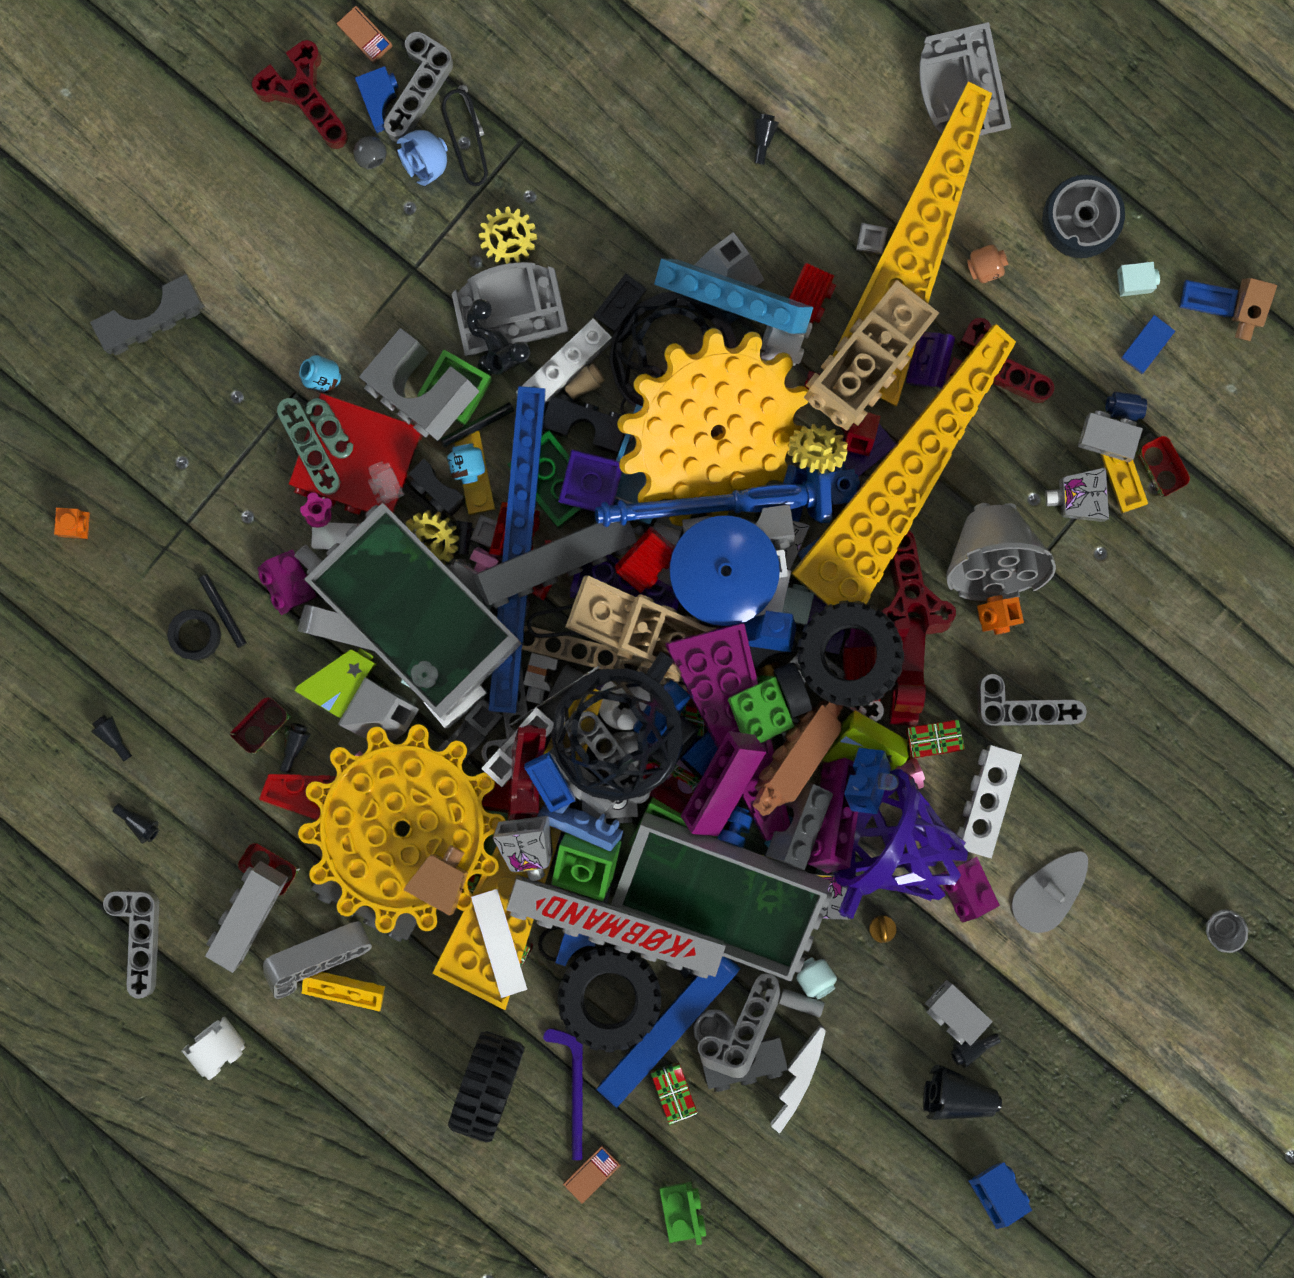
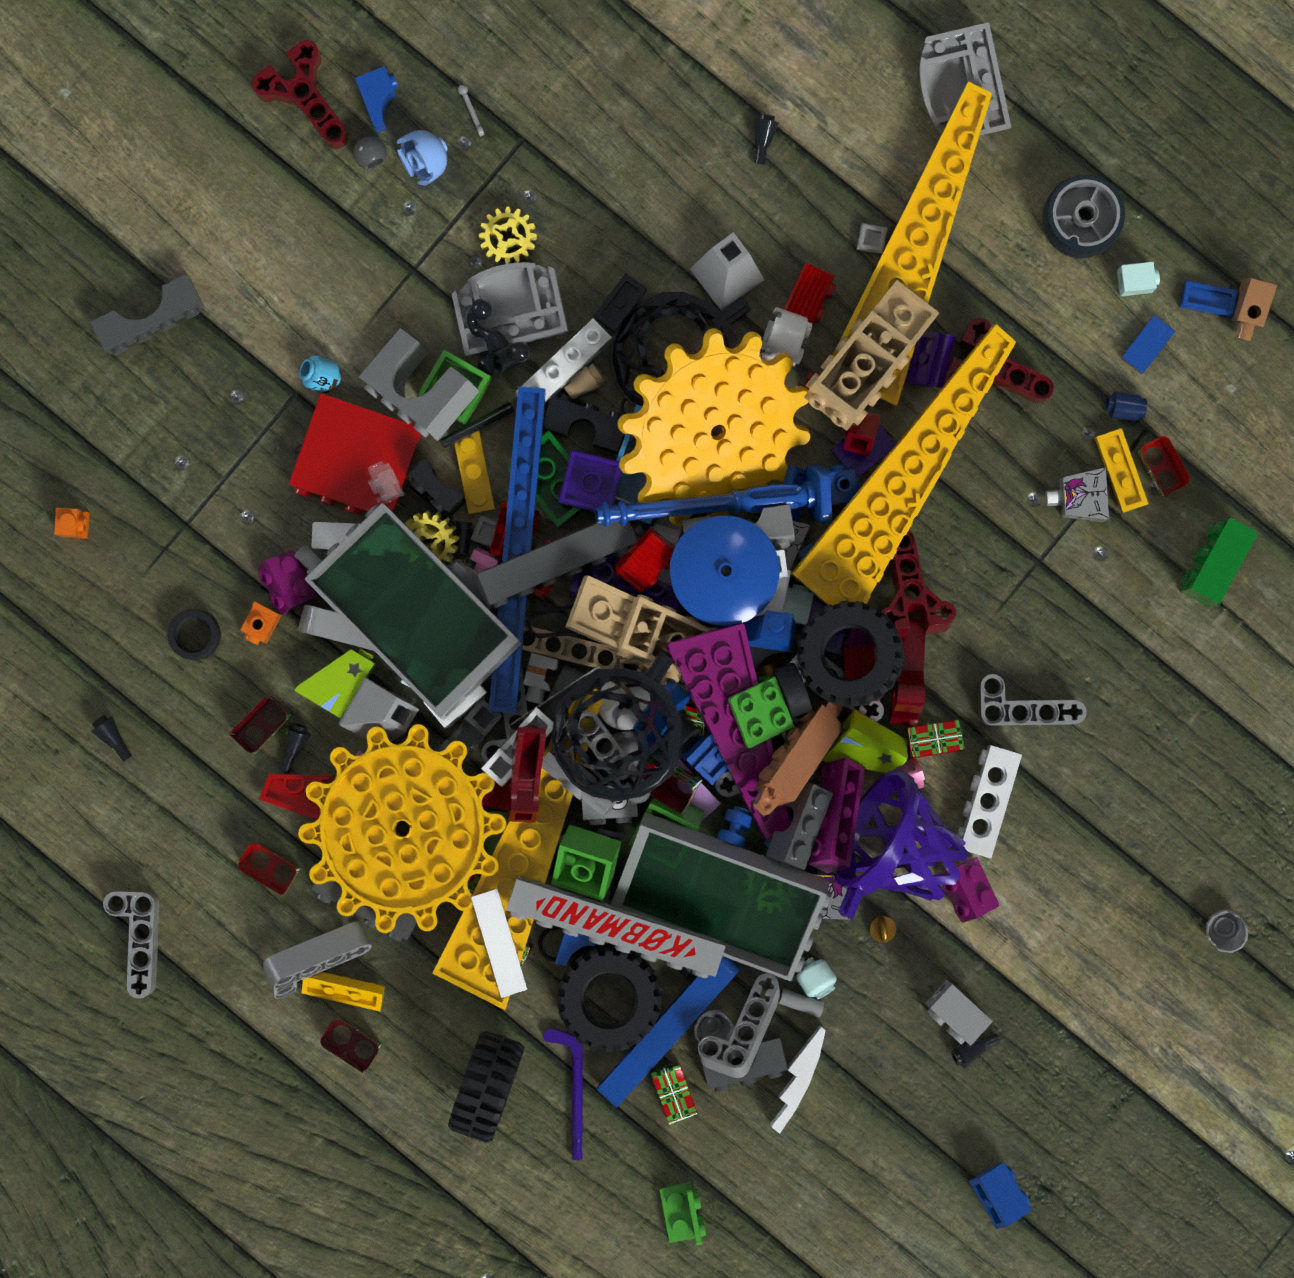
(142, 827): black cone -> none
(214, 1047): white brick -> none
(222, 611): black bar -> none
(246, 916): light grey brick -> none
(269, 619): none -> orange brick
(308, 446): sand green beam -> none
(317, 505): dark pink brick -> none
(339, 435): sand green piece -> none
(350, 1058): none -> dark red piece
(364, 34): nougat tile -> none
(413, 91): light grey beam -> none
(417, 677): clear plate -> none
(440, 880): medium nougat torso -> none
(466, 463): medium azure head -> none
(477, 136): black piece -> none
(525, 845): light grey torso -> none
(549, 782): blue tile -> none
(584, 826): medium blue plate -> none
(592, 1174): nougat tile -> none
(723, 783): magenta brick -> none
(733, 296): dark azure brick -> none
(817, 448): light yellow gear -> none
(872, 777): blue piece -> none
(958, 1096): black cone -> none
(987, 263): nougat head -> none
(998, 555): light grey cone -> none
(1000, 614): orange brick -> none
(1050, 893): light grey shield -> none
(1110, 436): light grey brick -> none
(1218, 561): none -> green brick

